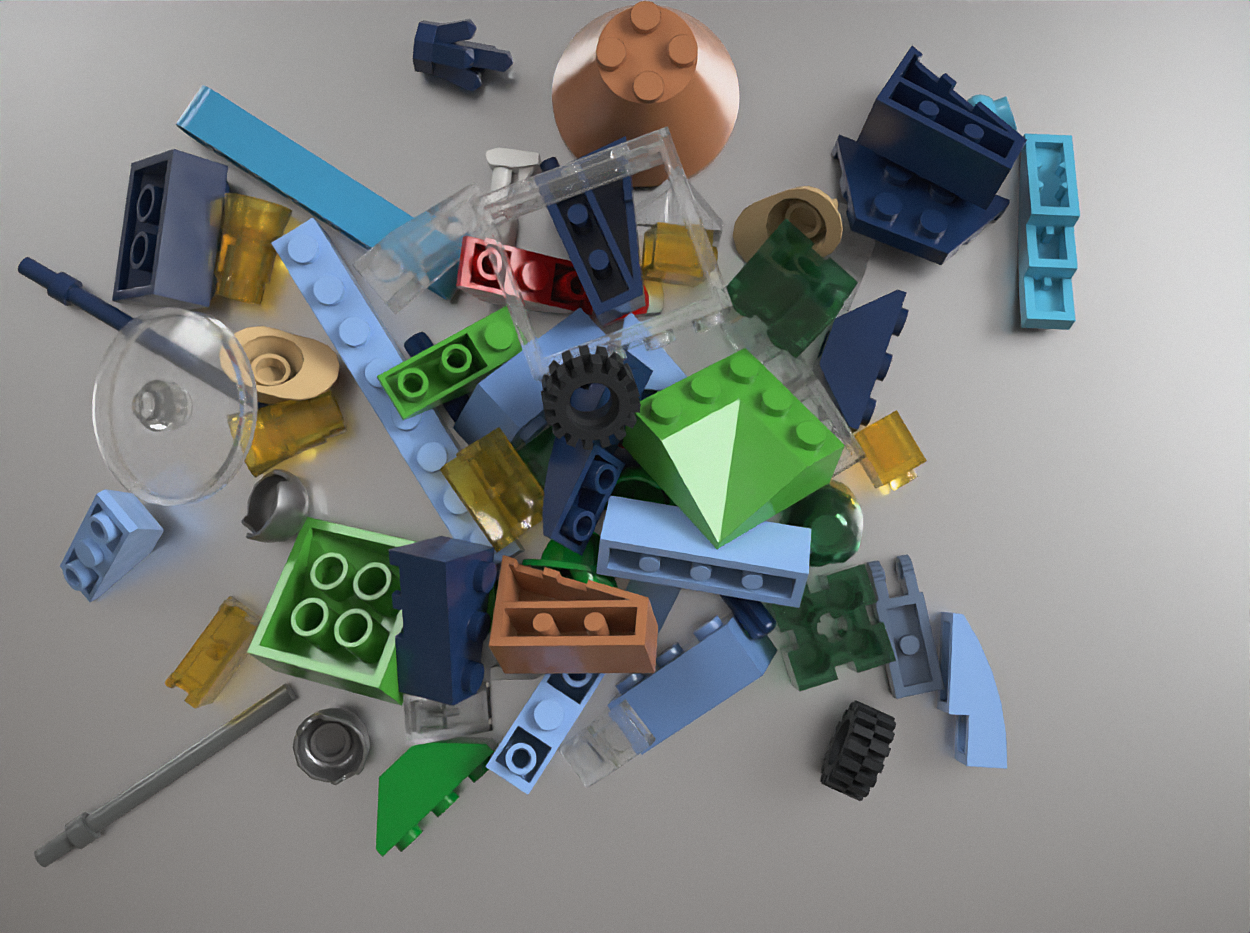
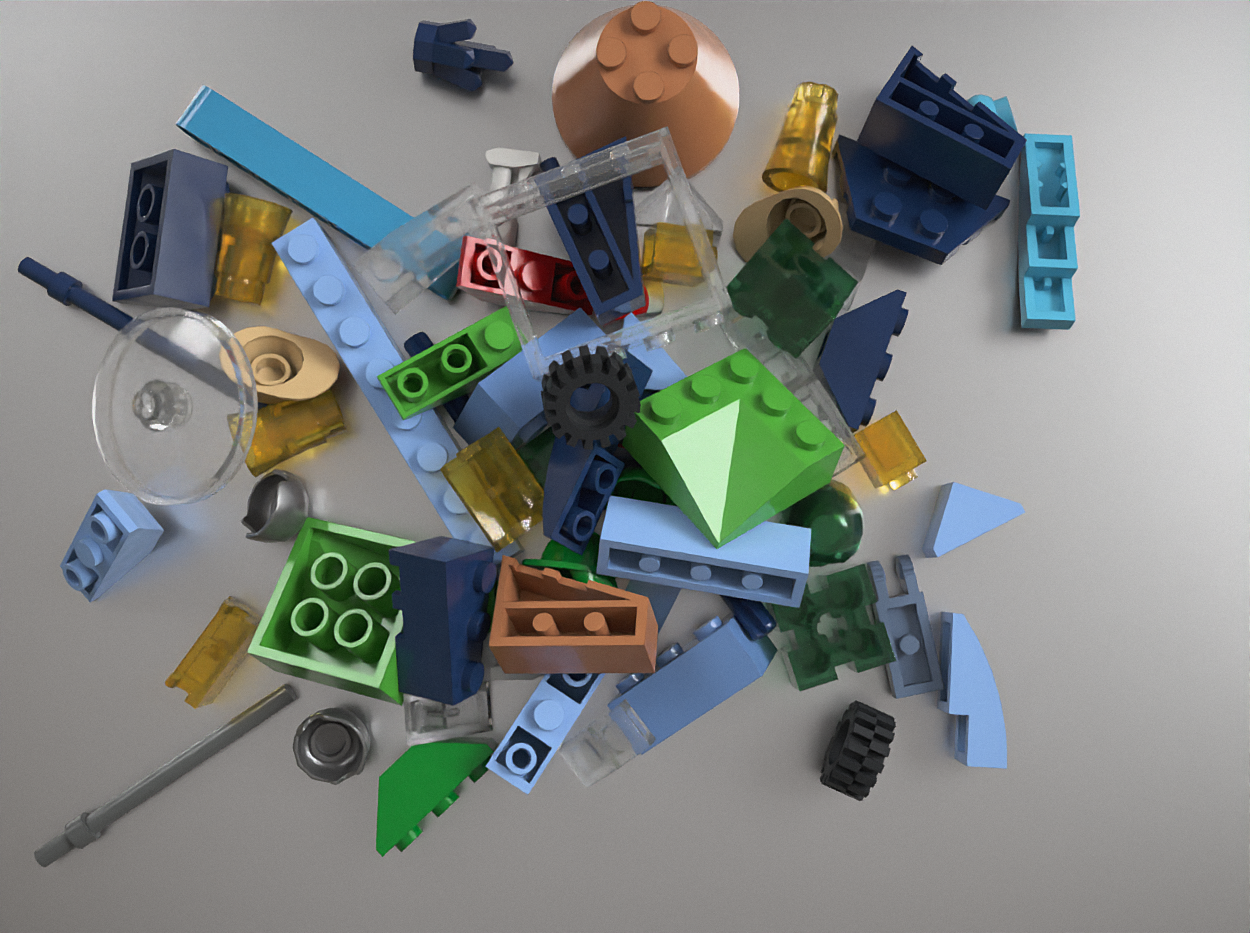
(804, 140): none -> clear yellow plant
(963, 516): none -> light blue slope

